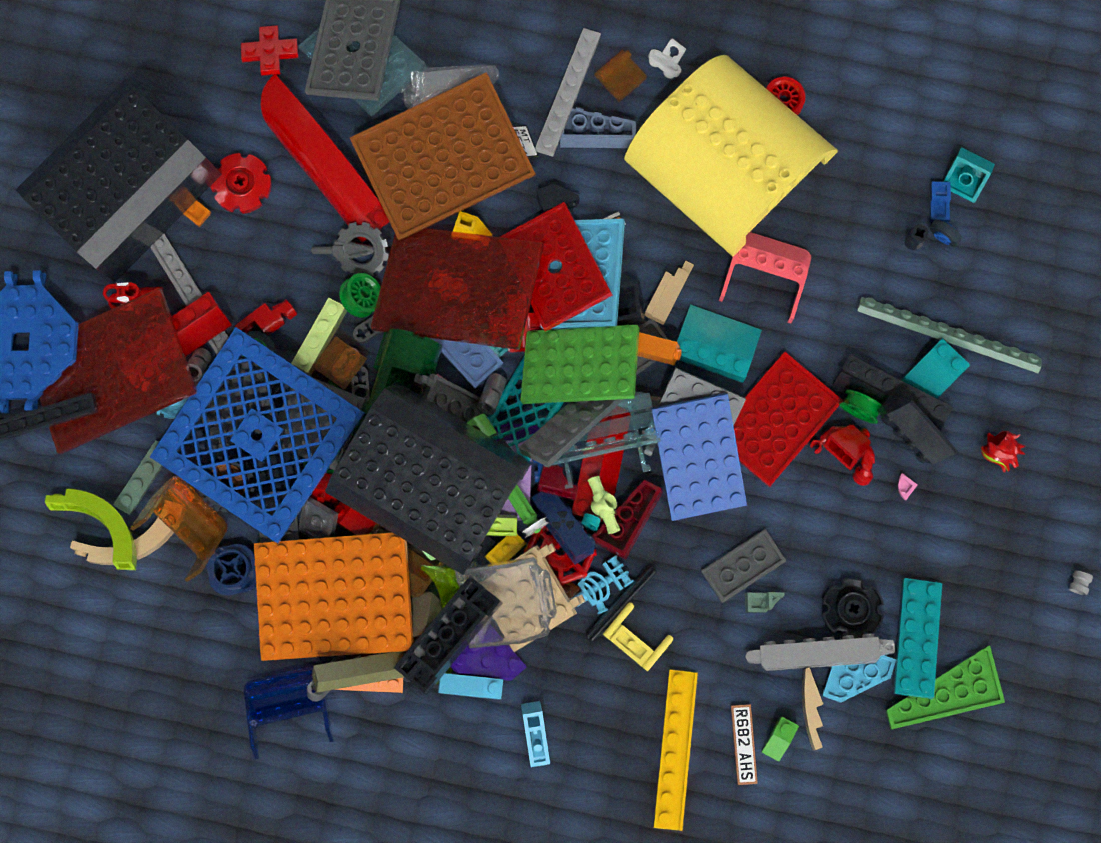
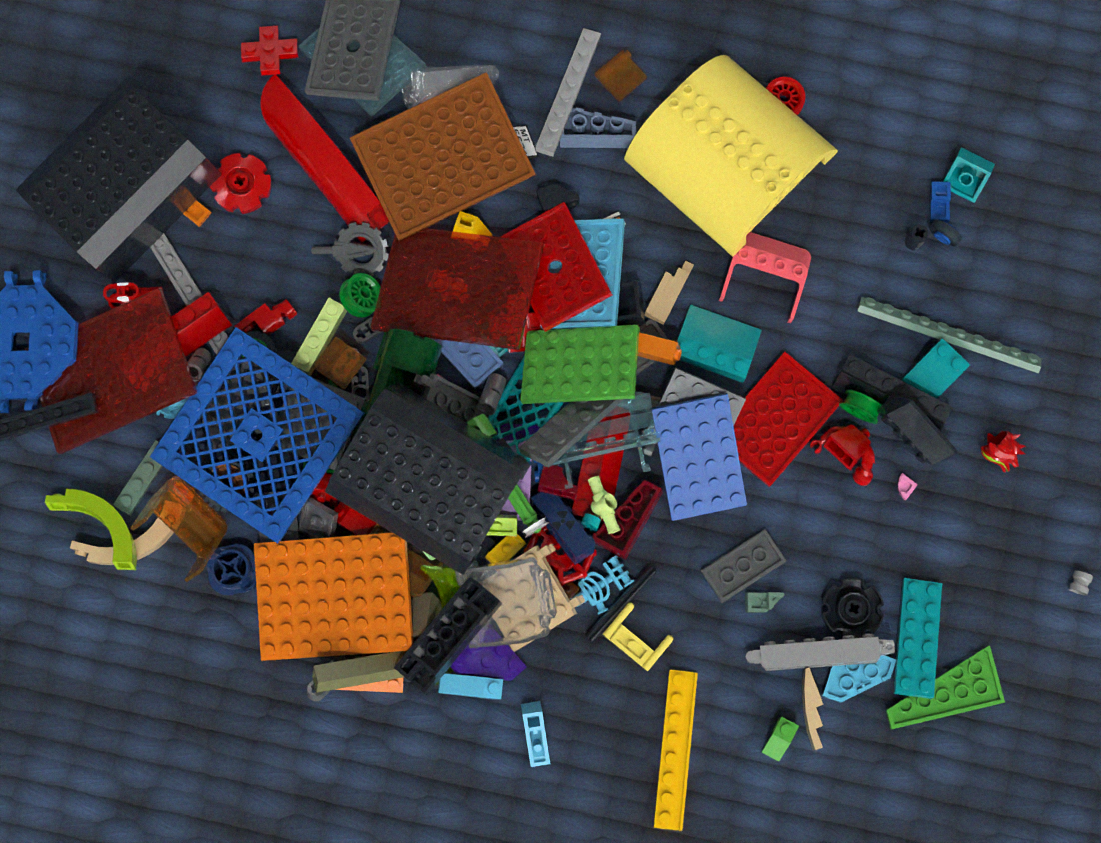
(279, 699): clear blue windscreen -> none
(665, 61): white bracket -> none
(744, 744): tile -> none

